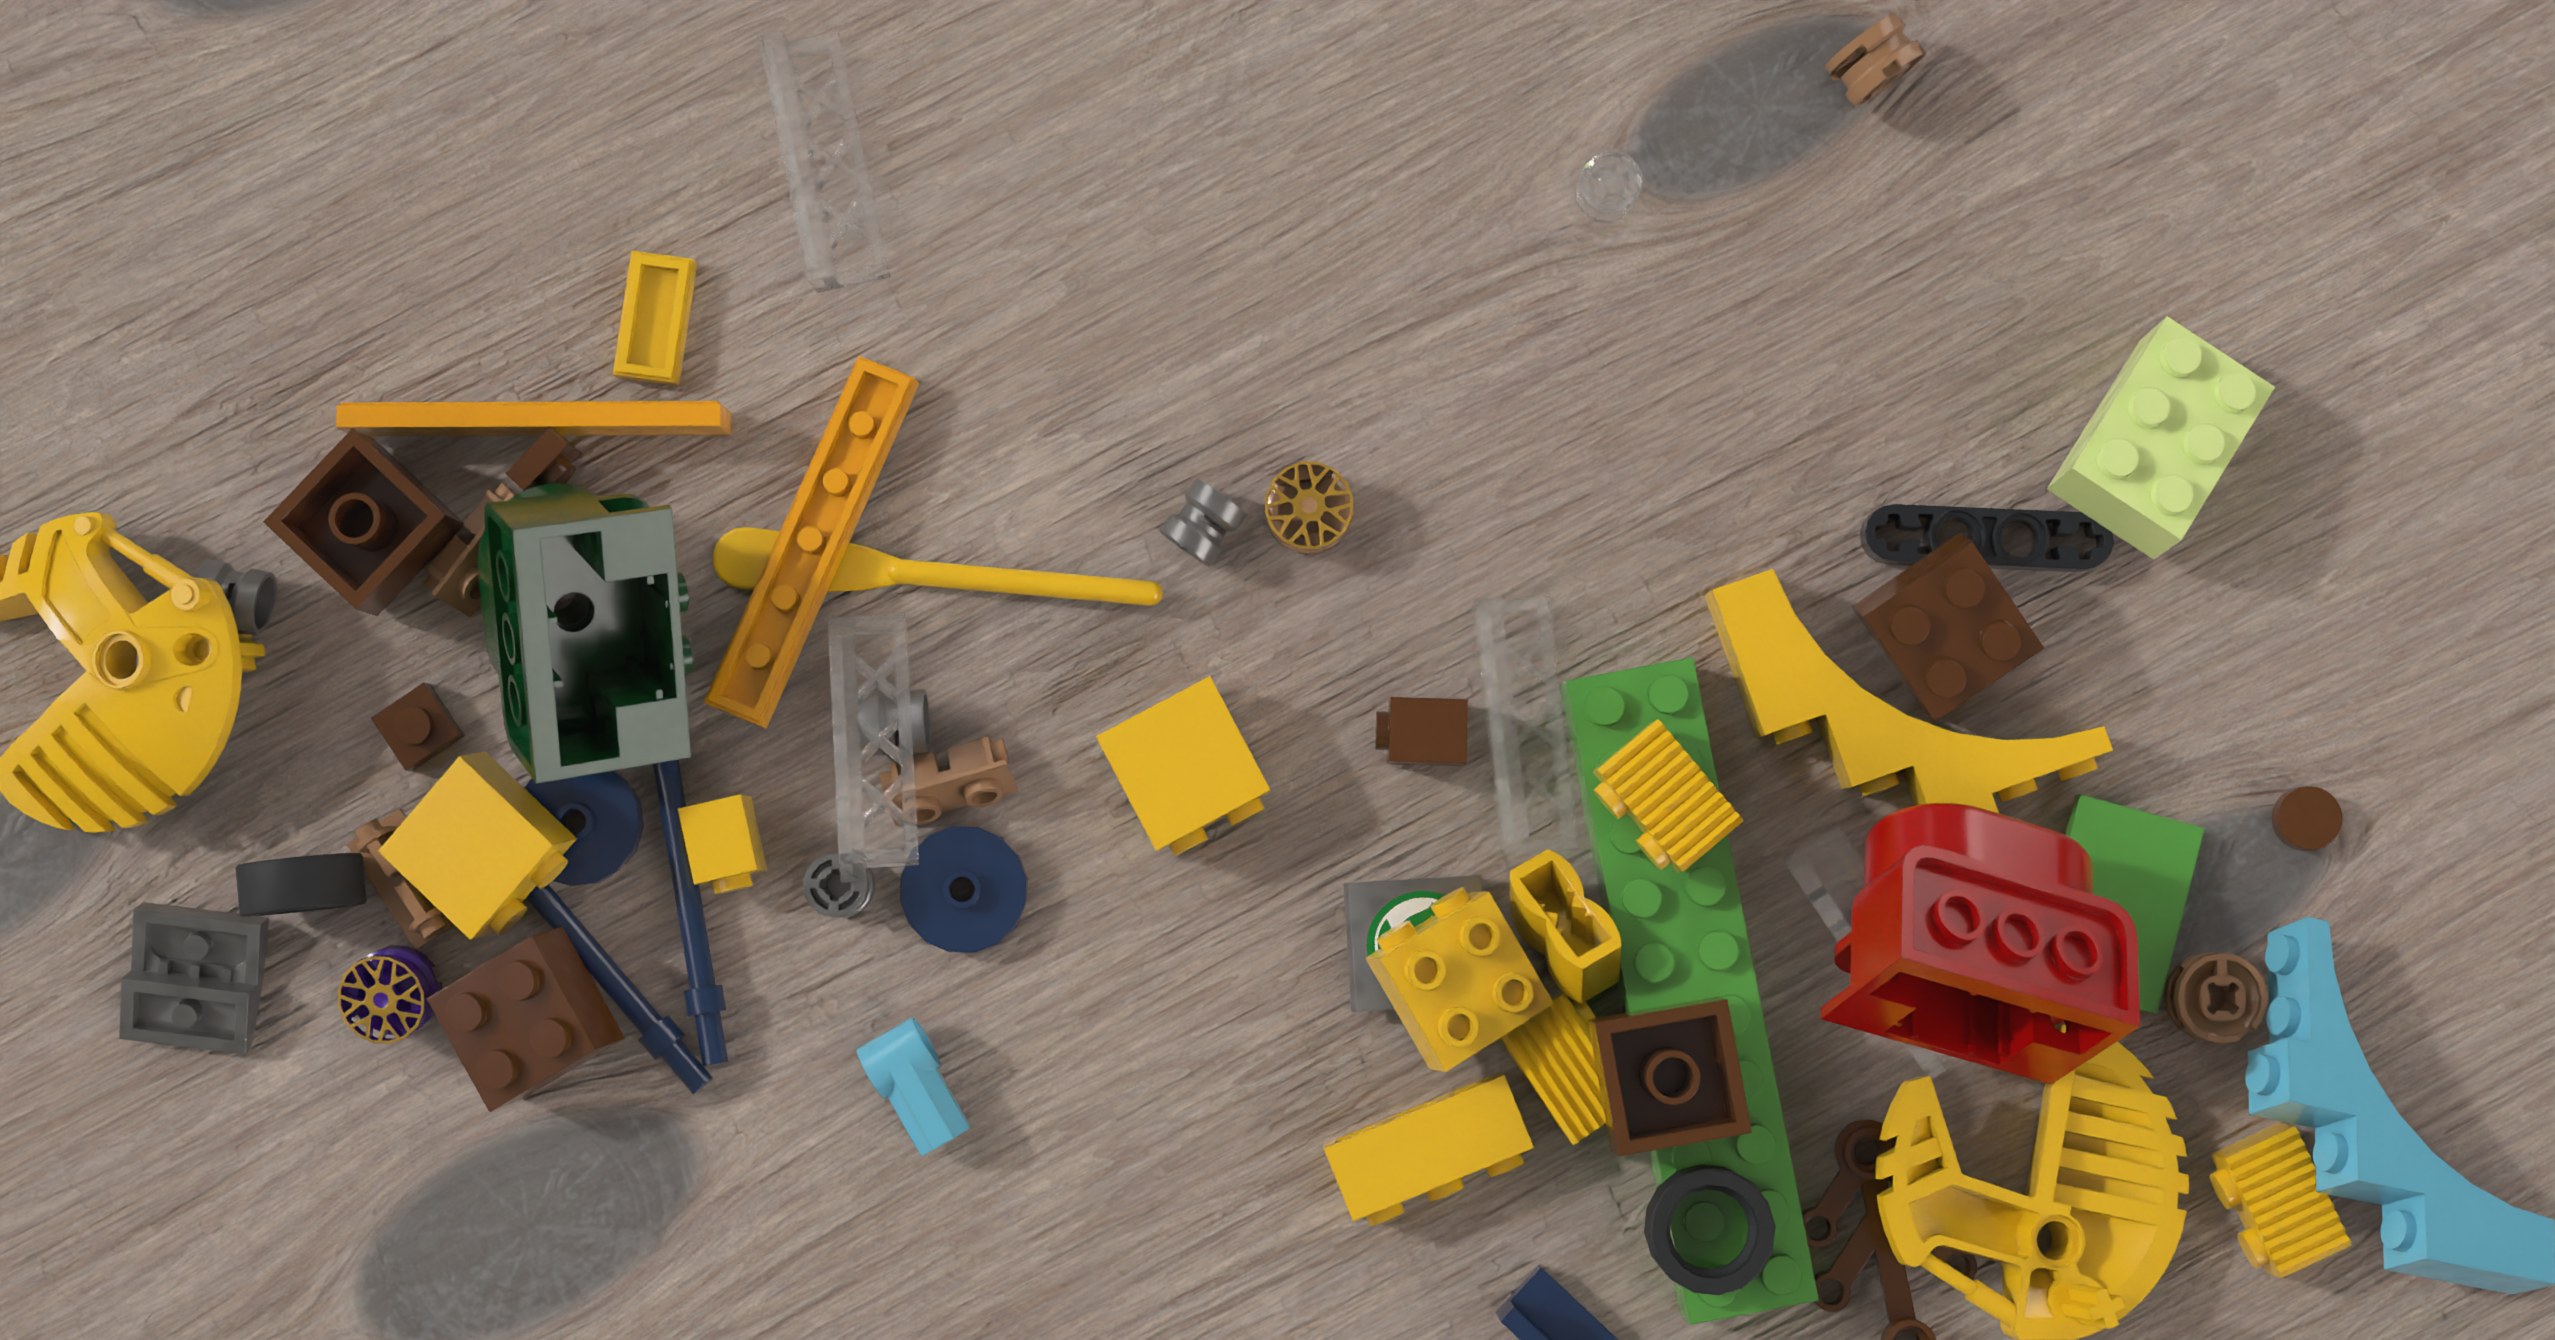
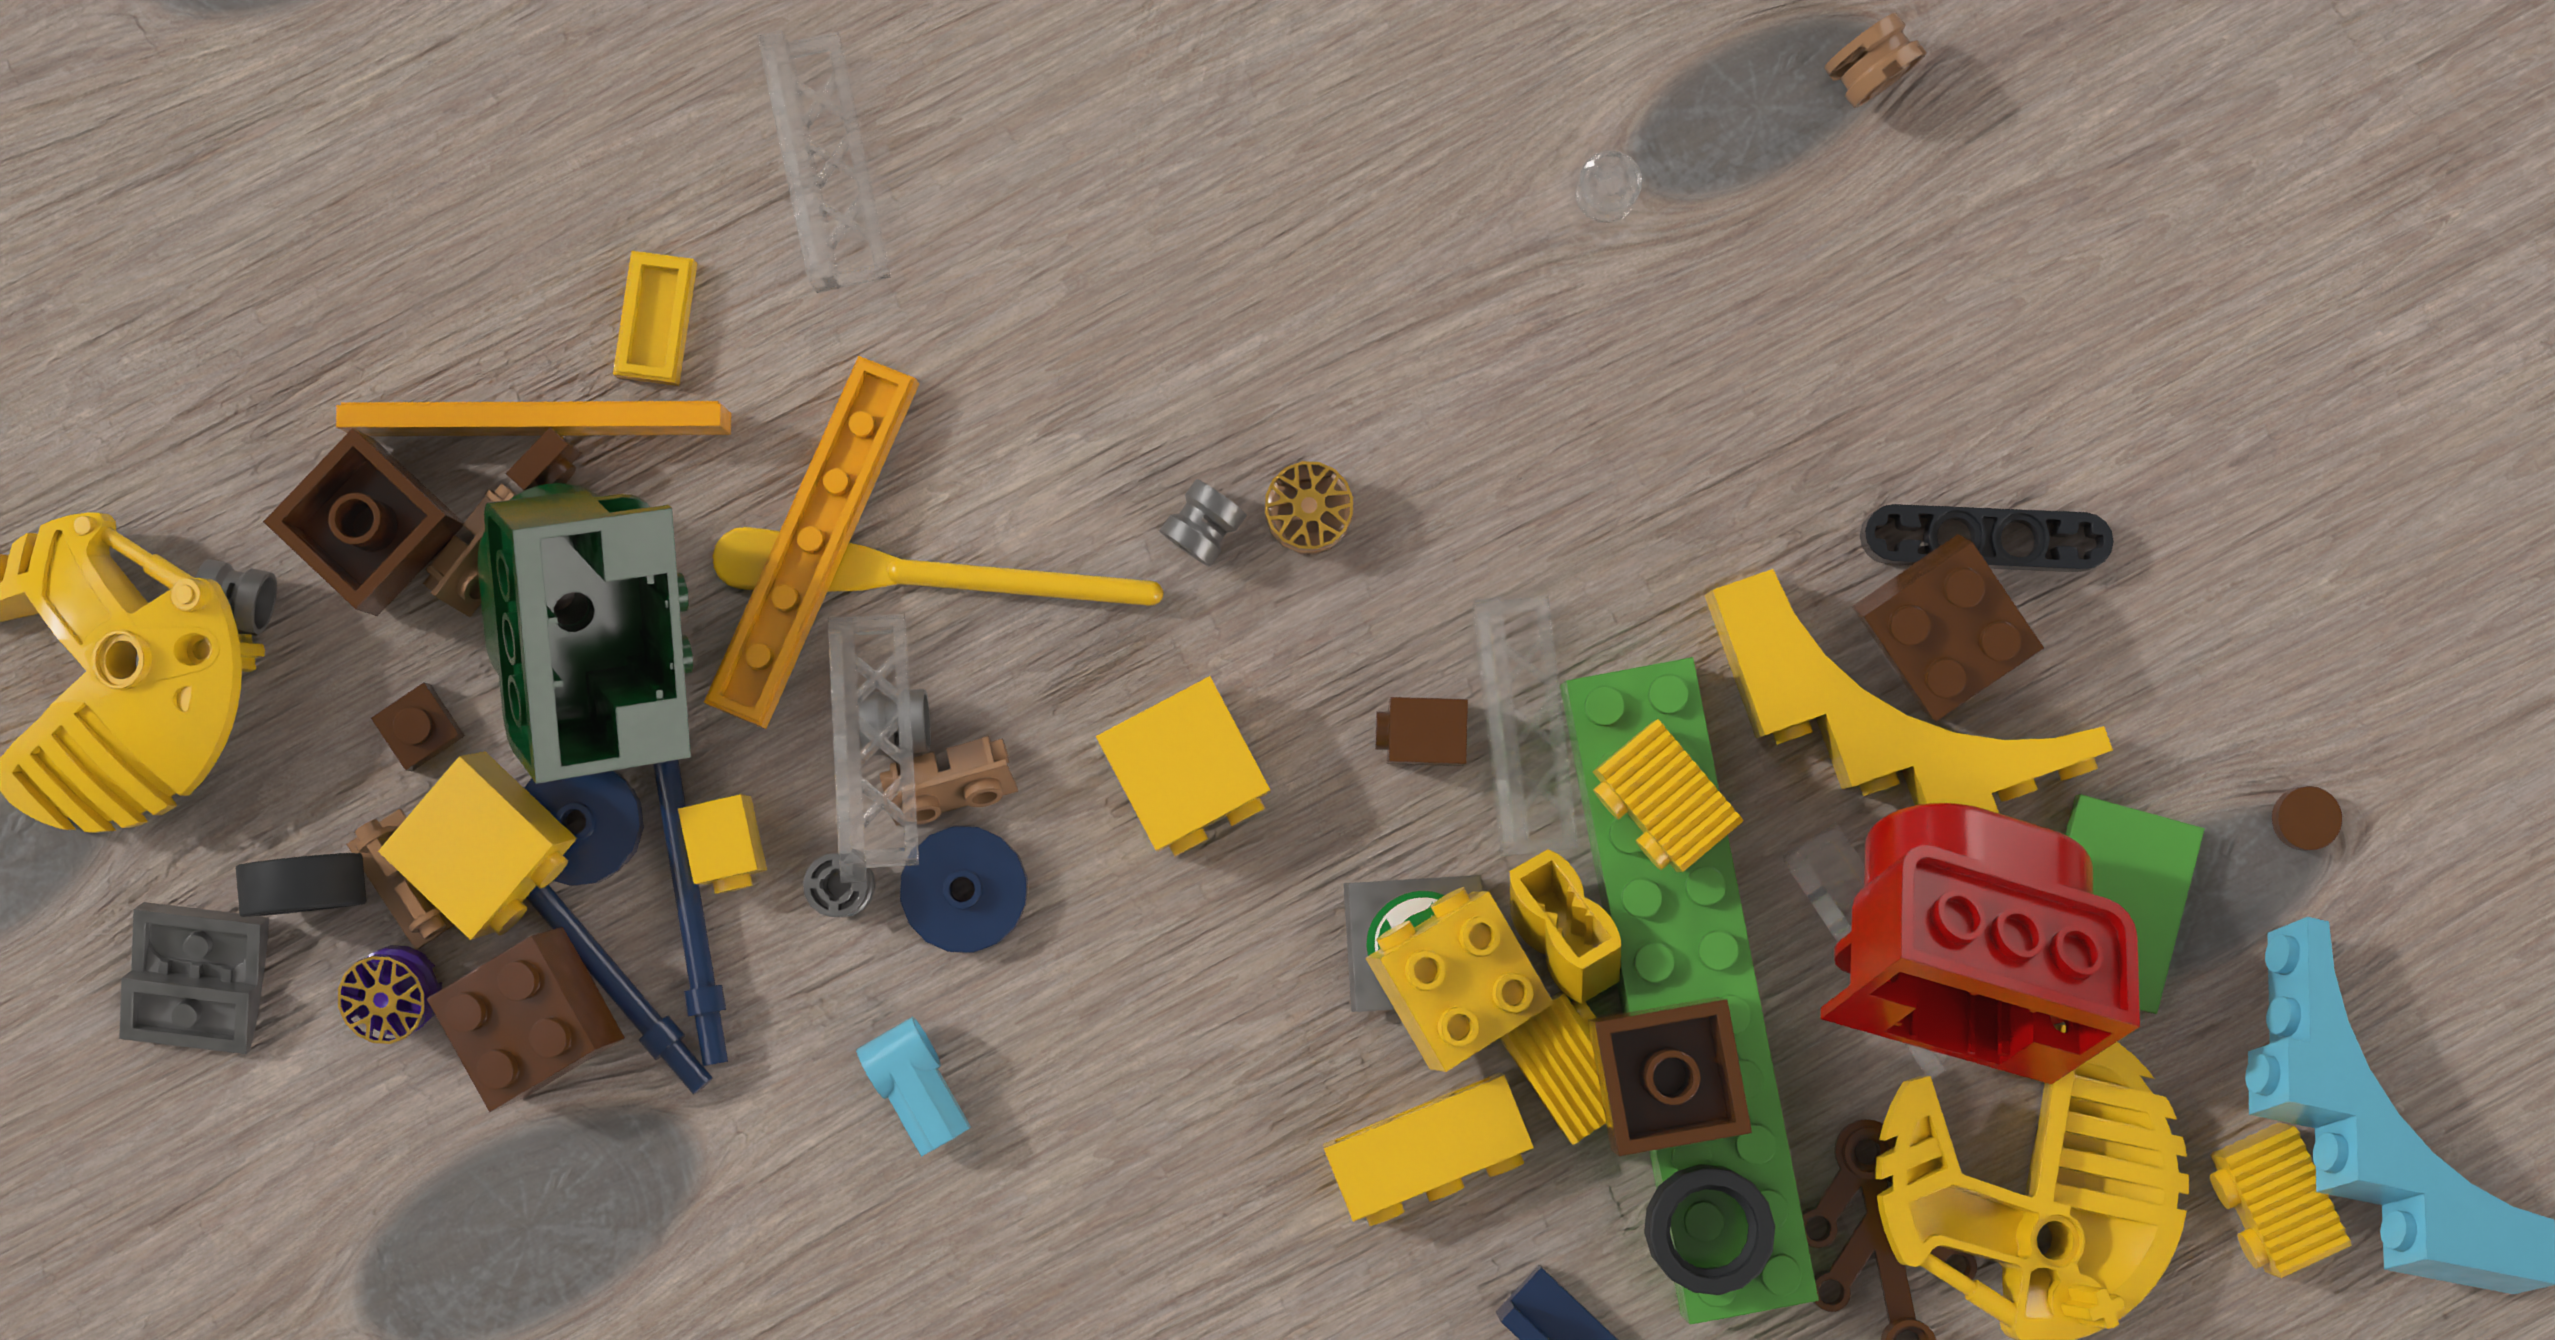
(2161, 438): yellowish green brick -> none
(2216, 997): medium nougat wheel -> none

